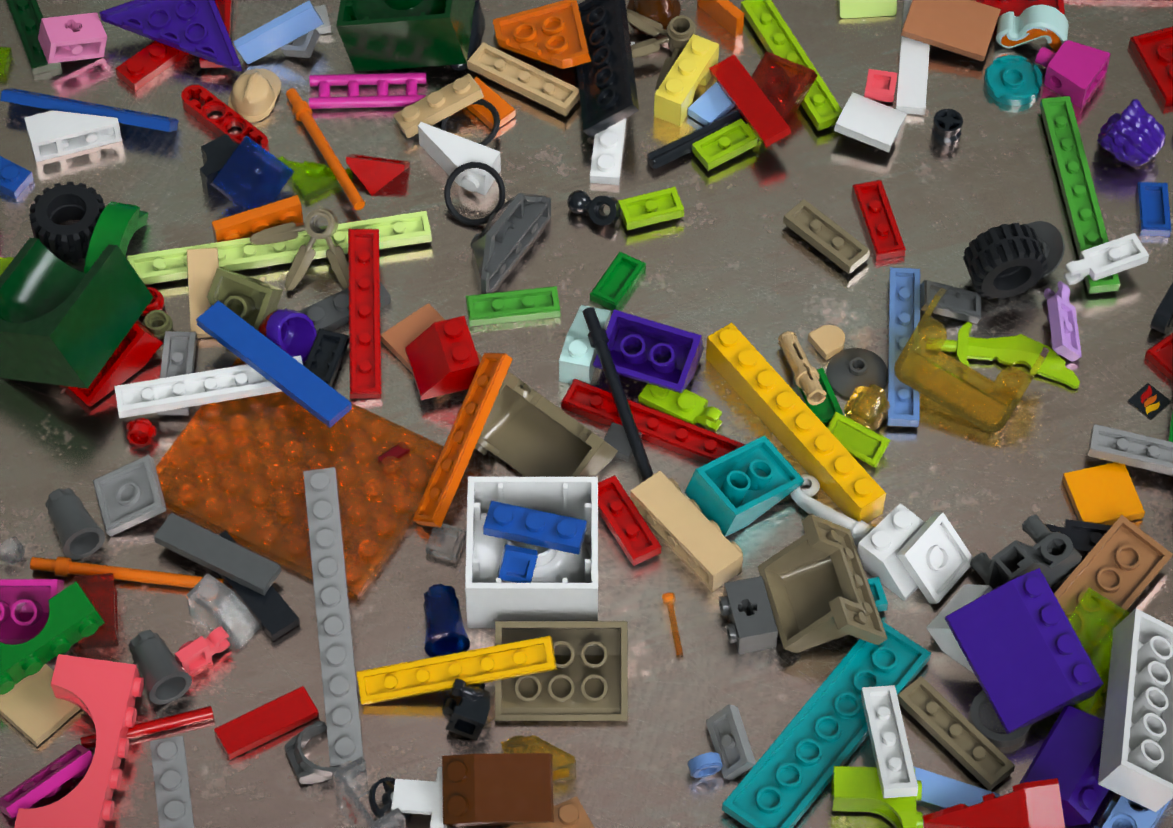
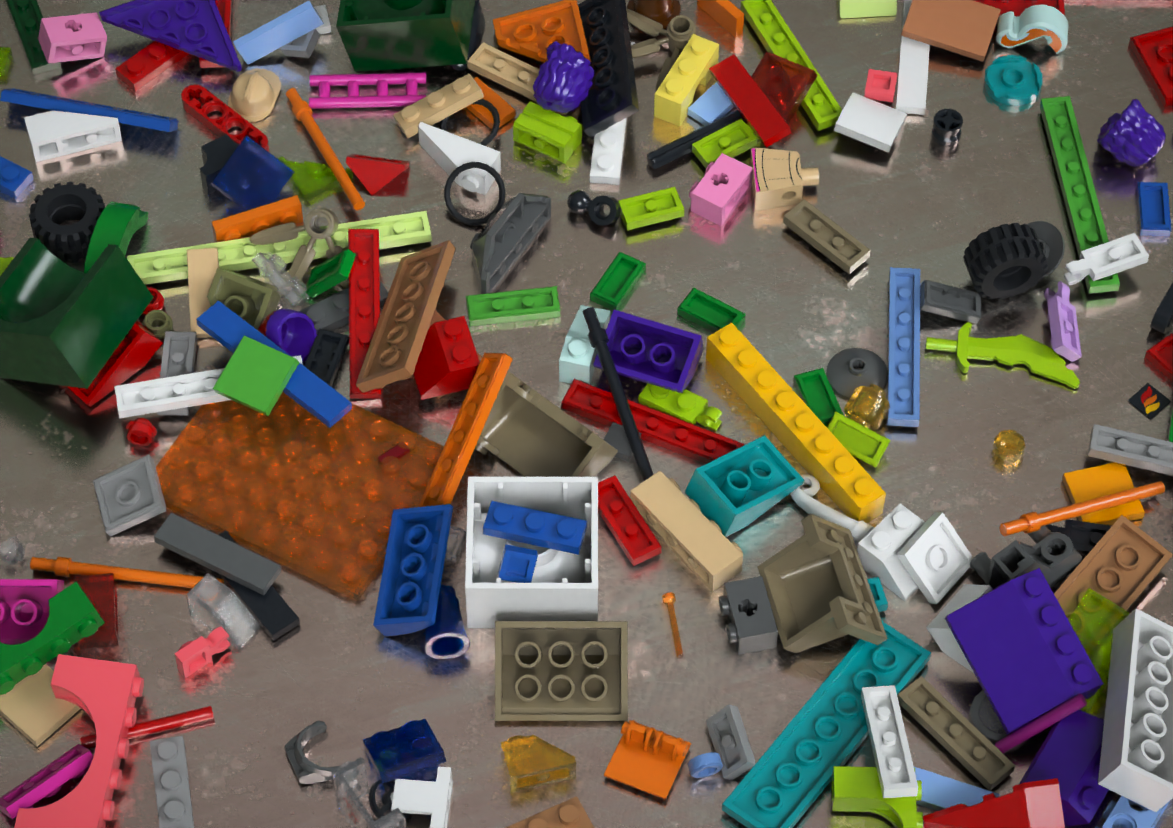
(74, 525): dark grey plant -> none
(161, 671): dark grey plant -> none
(256, 375): none -> bright green tile
(266, 722): red tile -> none
(273, 268): none -> clear plate
(330, 273): none -> green tile
(333, 617): light grey plate -> none
(404, 750): none -> clear blue plate
(406, 317): none -> medium nougat plate
(413, 569): none -> blue slope
(471, 666): yellow tile -> none
(472, 711): black piece -> none
(497, 789): reddish brown slope -> none
(547, 132): none -> lime brick
(563, 79): none -> dark purple hair
(647, 759): none -> orange hinge
(709, 311): none -> green tile
(720, 189): none -> bright pink brick
(779, 178): none -> tan torso
(805, 376): tan pin -> none
(827, 340): tan tile -> none
(878, 220): red tile -> none
(955, 384): clear yellow windscreen -> none
(1009, 445): none -> clear yellow tile
(1032, 521): none -> orange bar
(1041, 723): none -> magenta bar
(1074, 70): dark pink torso -> none

